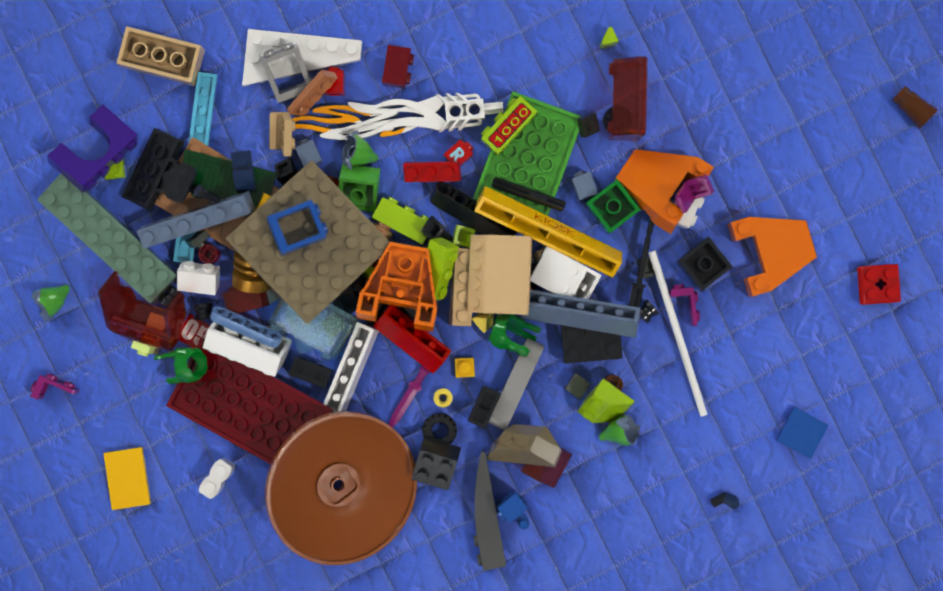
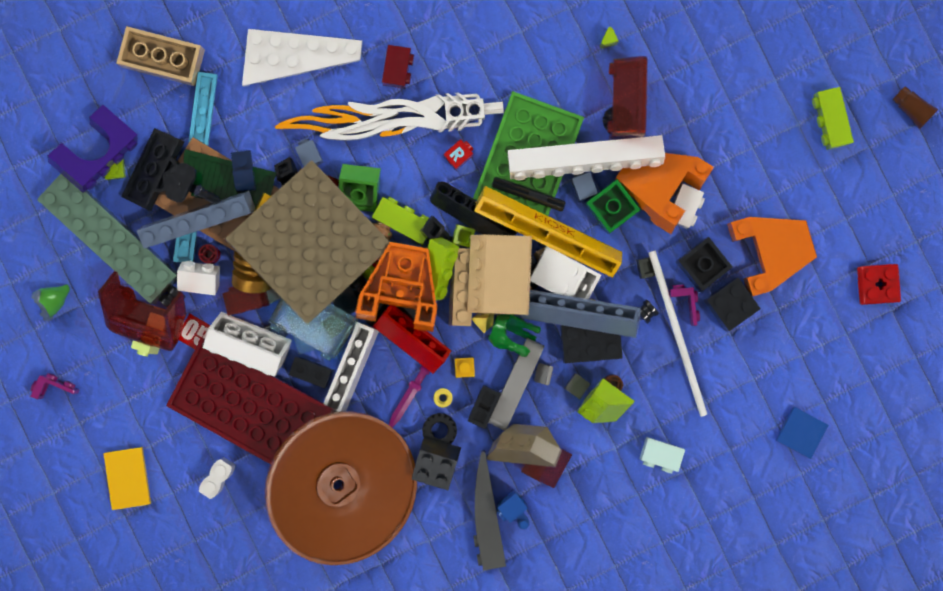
(182, 372): green piece -> none
(198, 240): pearl dark grey plate -> none
(202, 311): black wheel -> none
(246, 327): medium blue beam -> none
(278, 236): blue window -> none
(281, 131): tan bracket -> none
(292, 91): light grey window -> none
(312, 93): nougat plate -> none
(338, 86): red brick -> none
(357, 151): hat -> none
(432, 171): red plate -> none
(508, 125): brick -> none
(543, 374): none -> light grey slope
(586, 157): none -> white brick
(588, 125): pearl dark grey plate -> none
(621, 430): hat -> none
(637, 288): black piece -> none
(661, 454): none -> light aqua brick
(692, 190): magenta bracket -> none
(726, 498): arm -> none
(732, 304): none -> black brick
(832, 118): none -> lime brick

